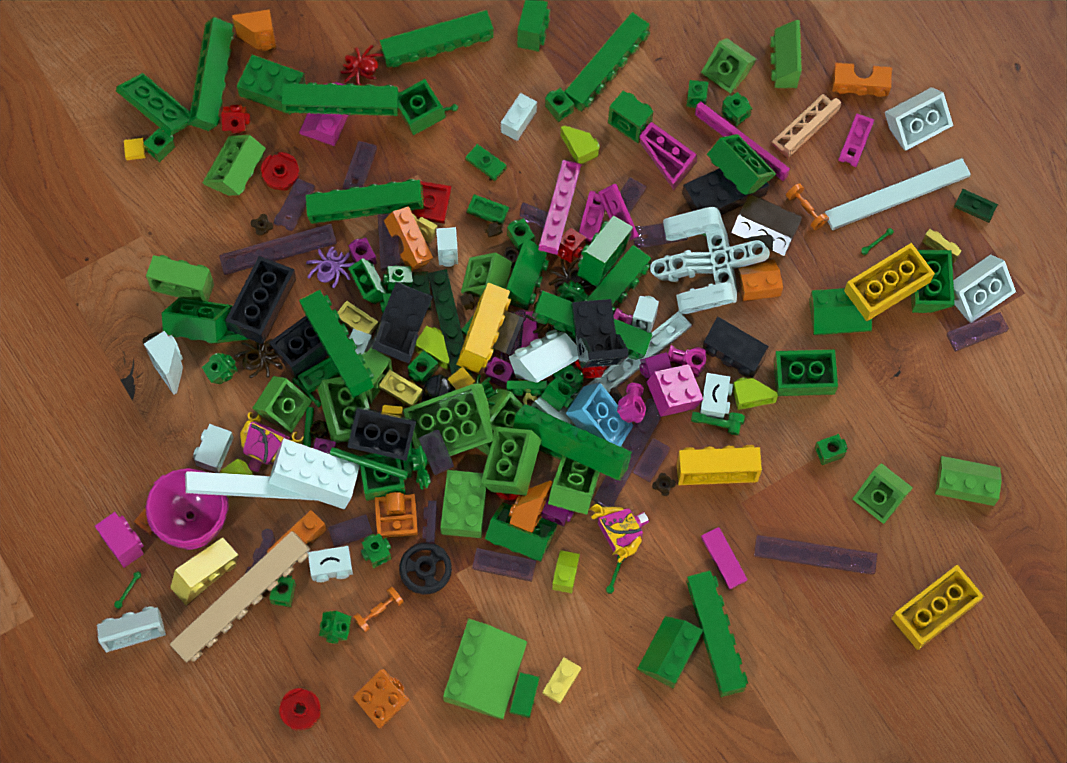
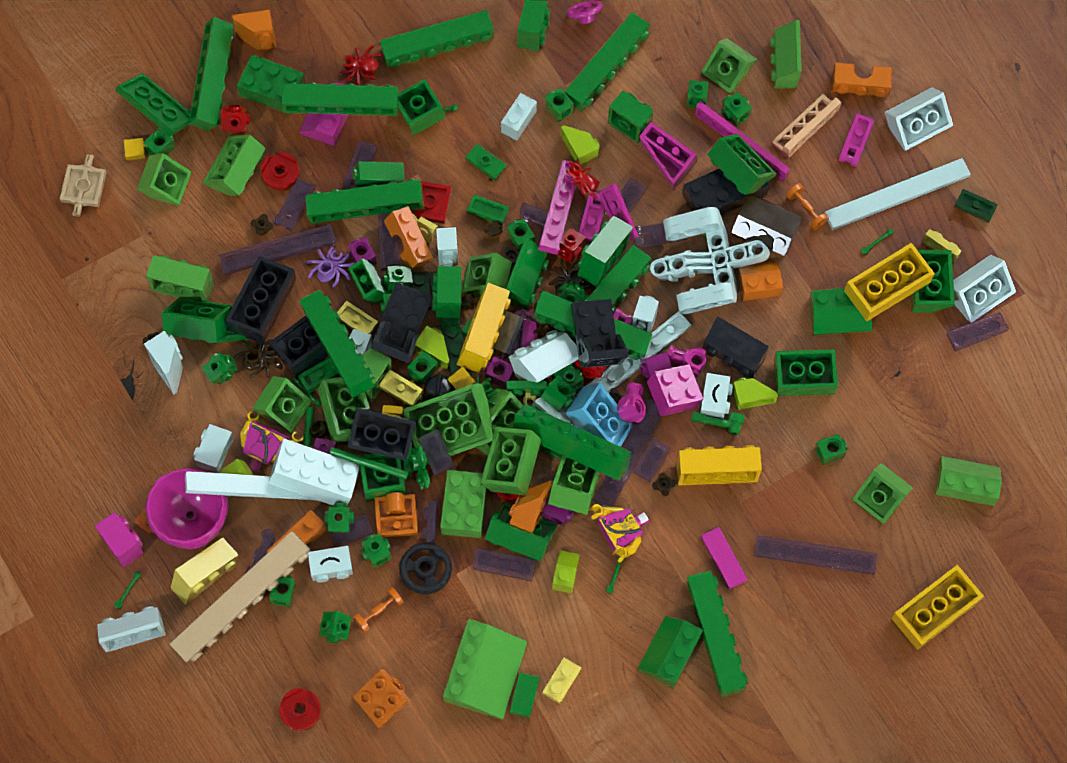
(83, 185): none -> tan plate
(164, 179): none -> bright green slope
(331, 518): none -> green brick
(377, 173): none -> green brick
(447, 292): none -> green brick
(584, 11): none -> dark pink piece
(585, 182): none -> red animal

